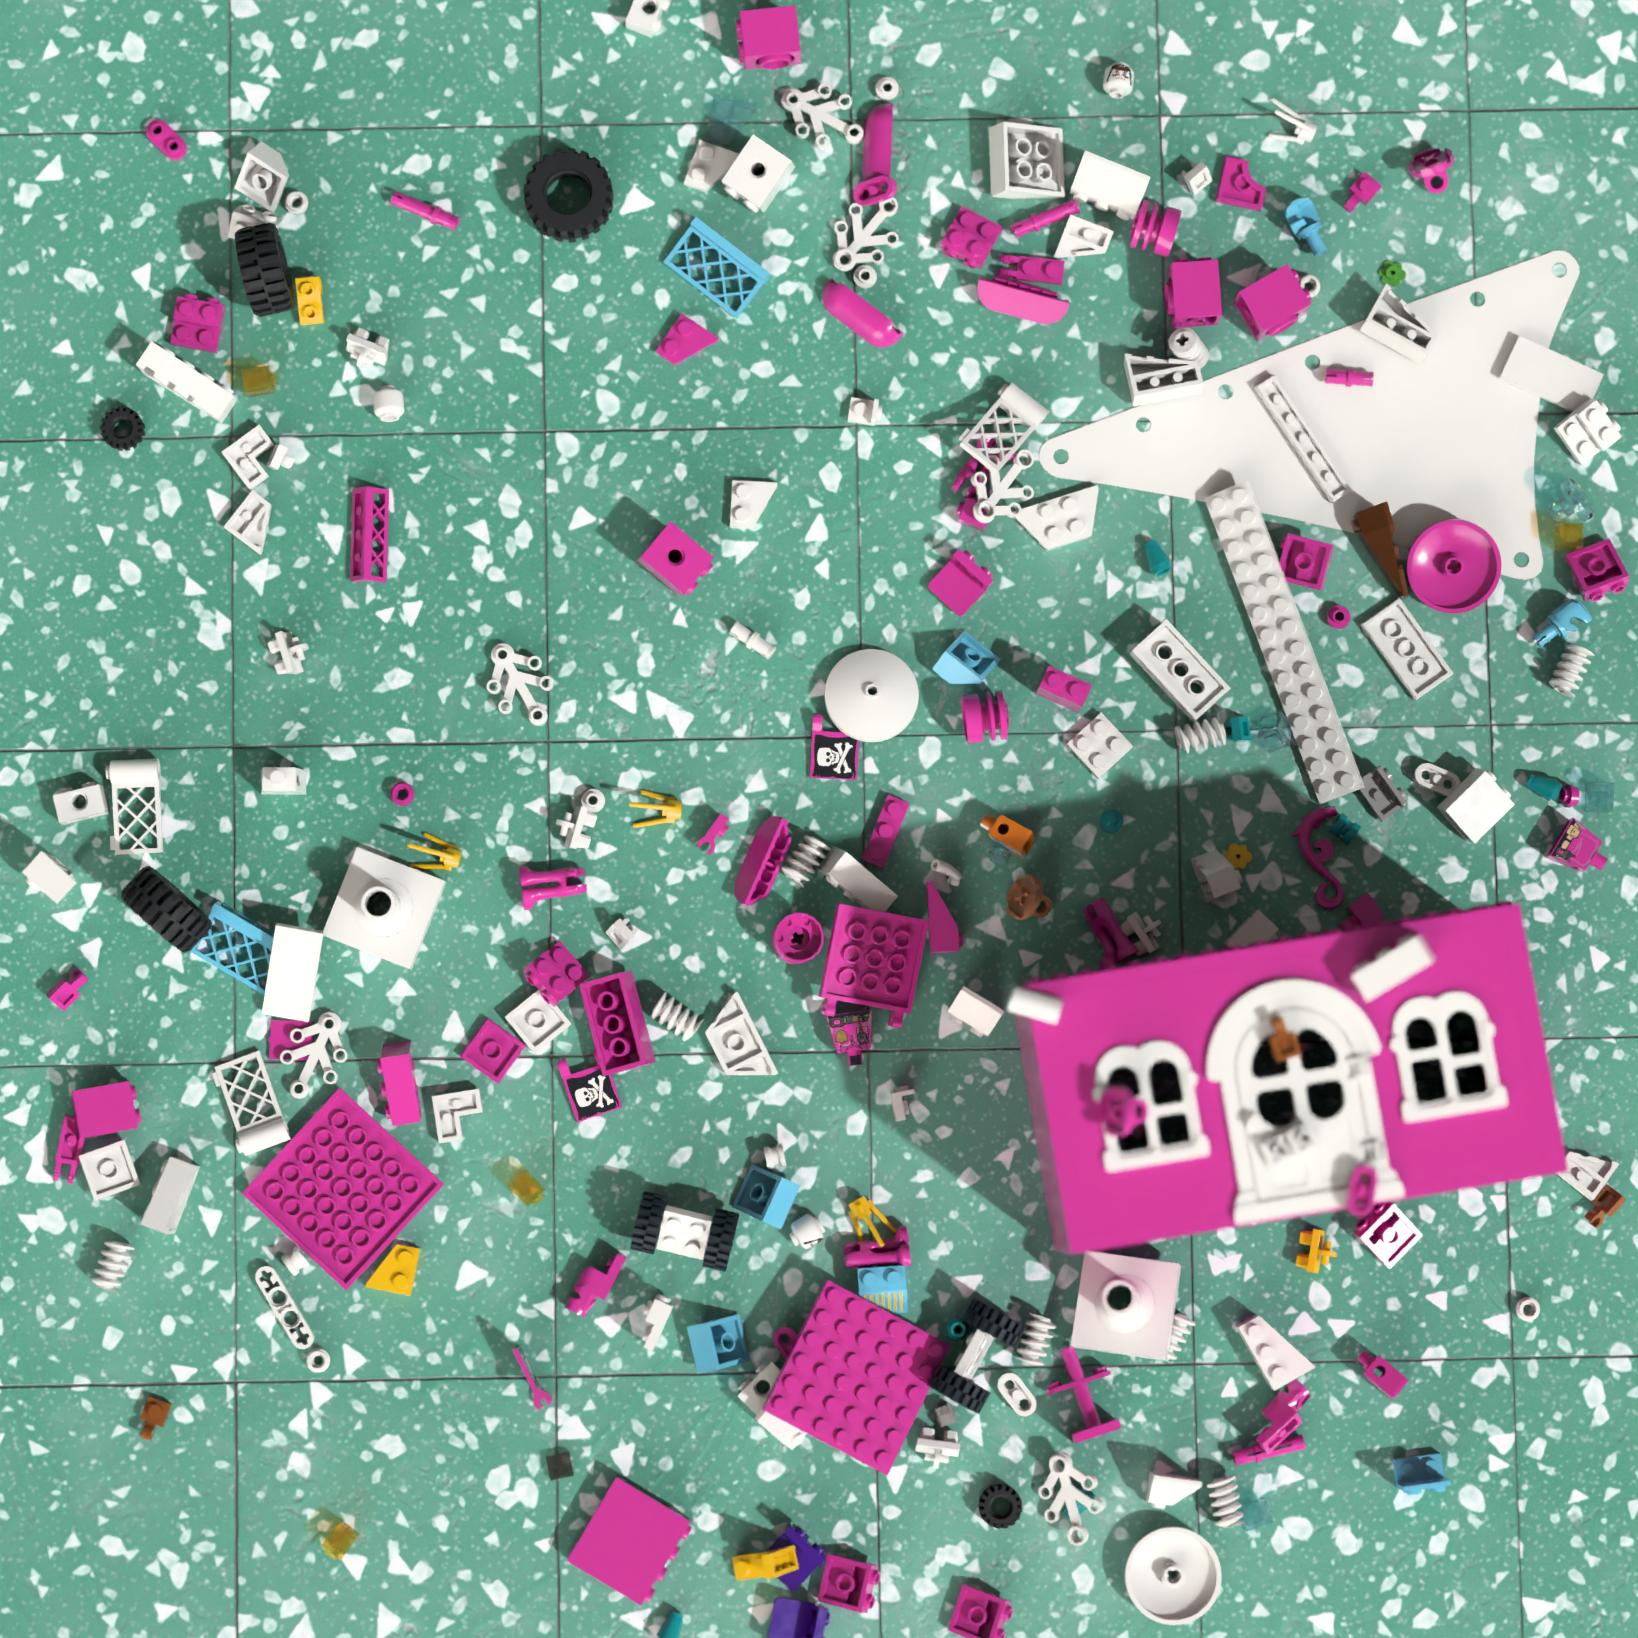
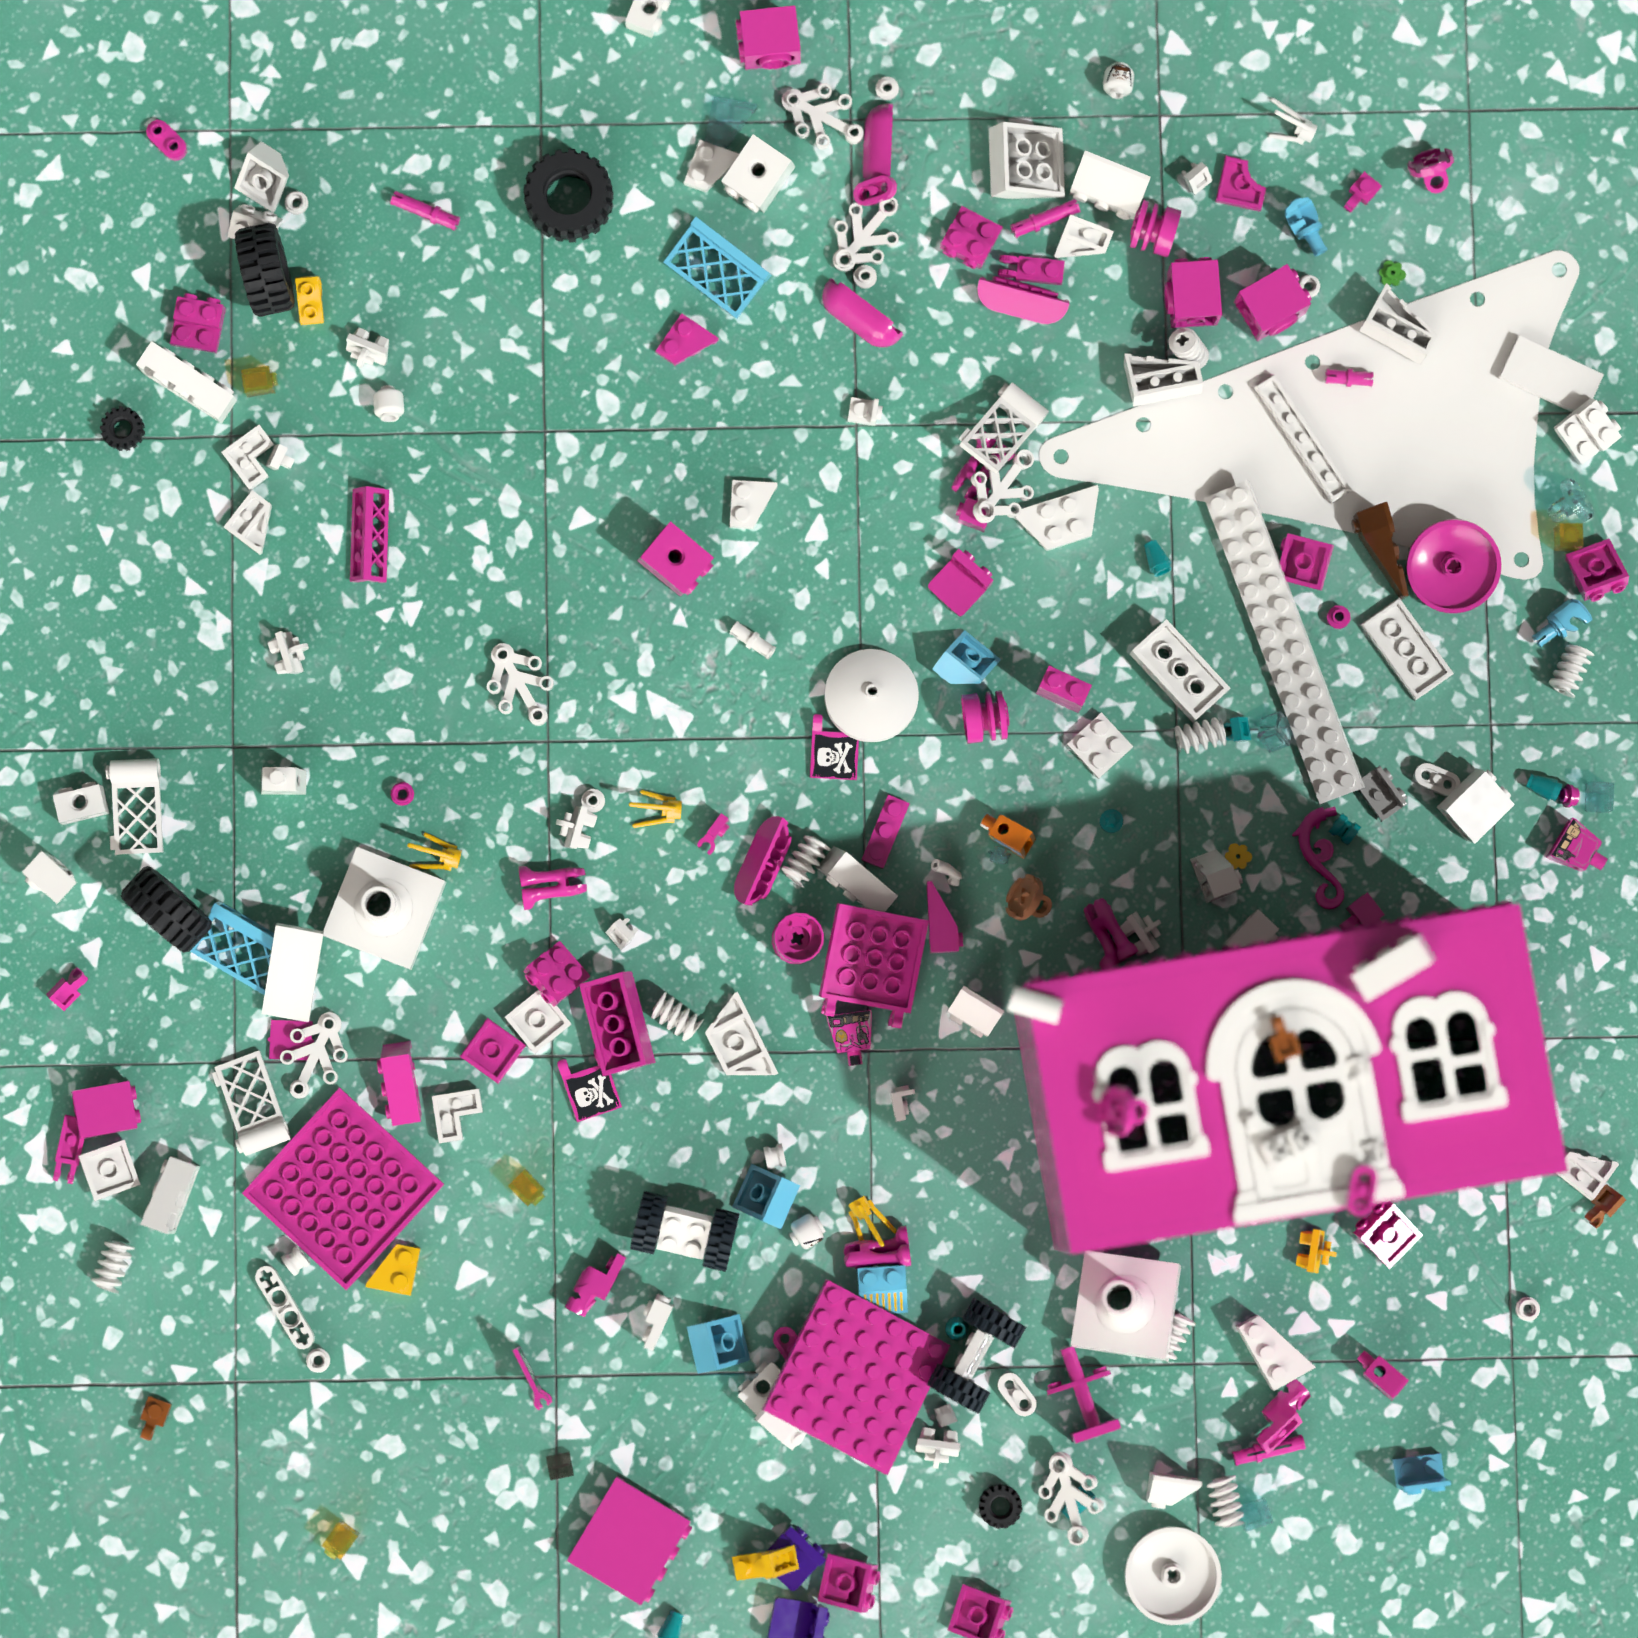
(1036, 1339): white piece -> none

